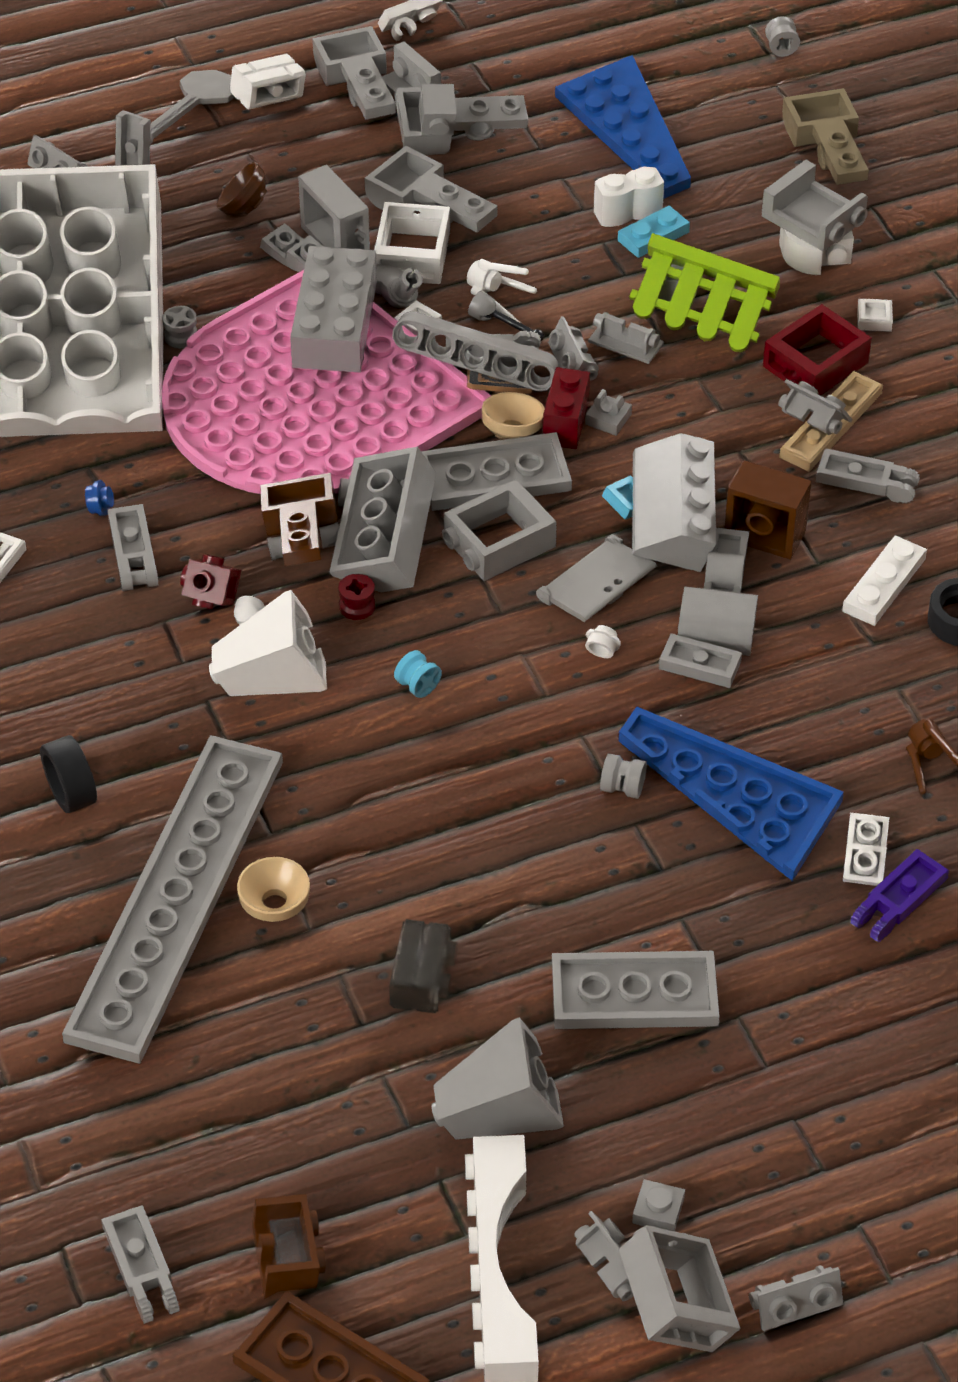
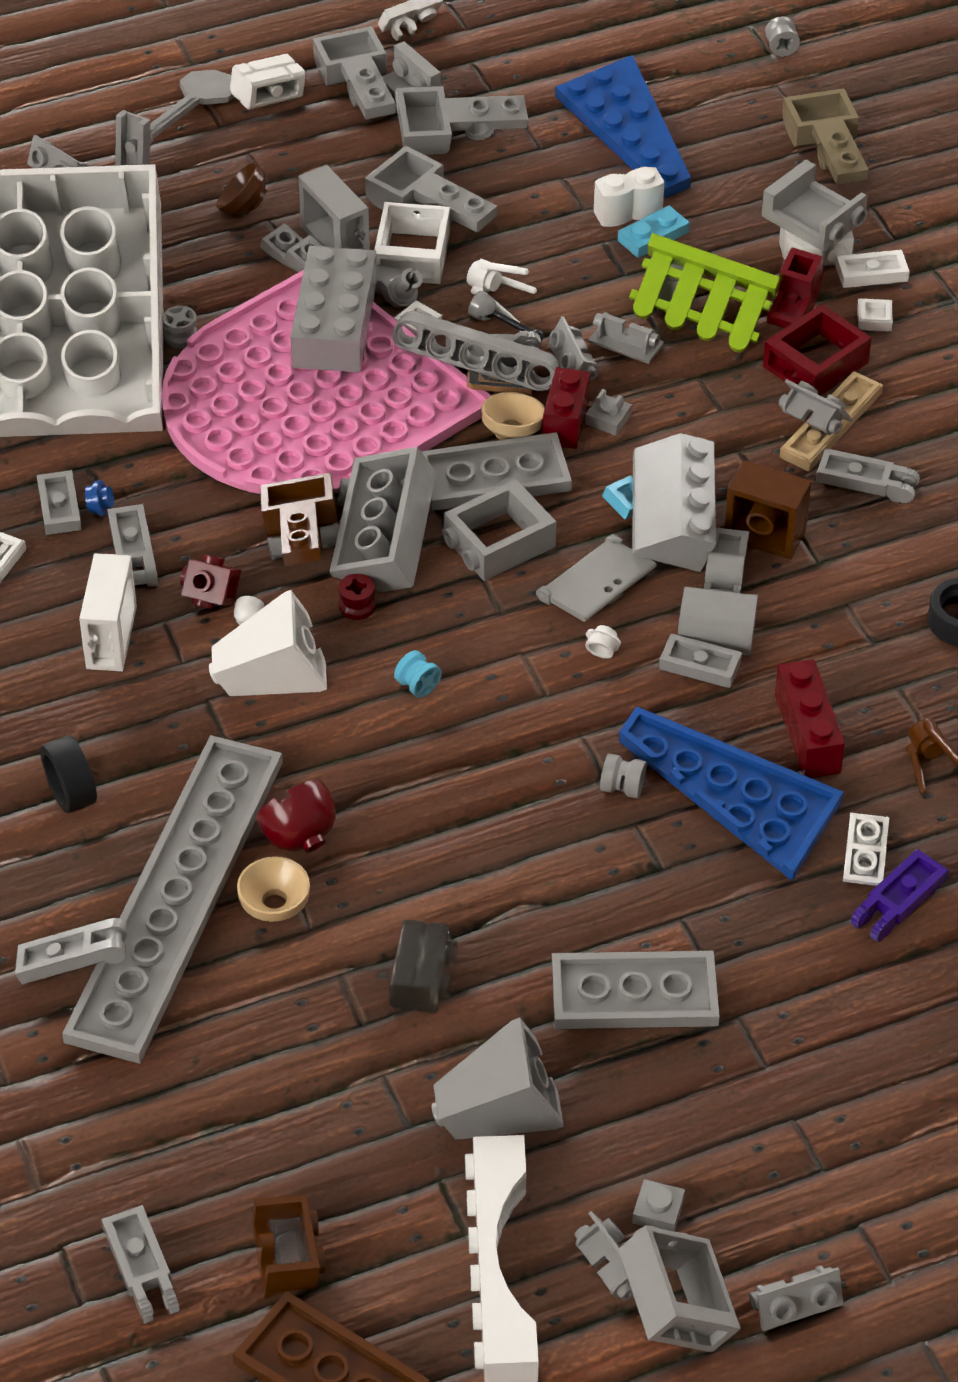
(59, 502): none -> light grey plate
(72, 950): none -> light grey plate
(108, 612): none -> white window
(300, 818): none -> dark red cylinder
(437, 109): light grey brick -> none
(798, 288): none -> dark red brick
(809, 718): none -> dark red brick
(872, 268): none -> white plate
(884, 580): white plate -> none

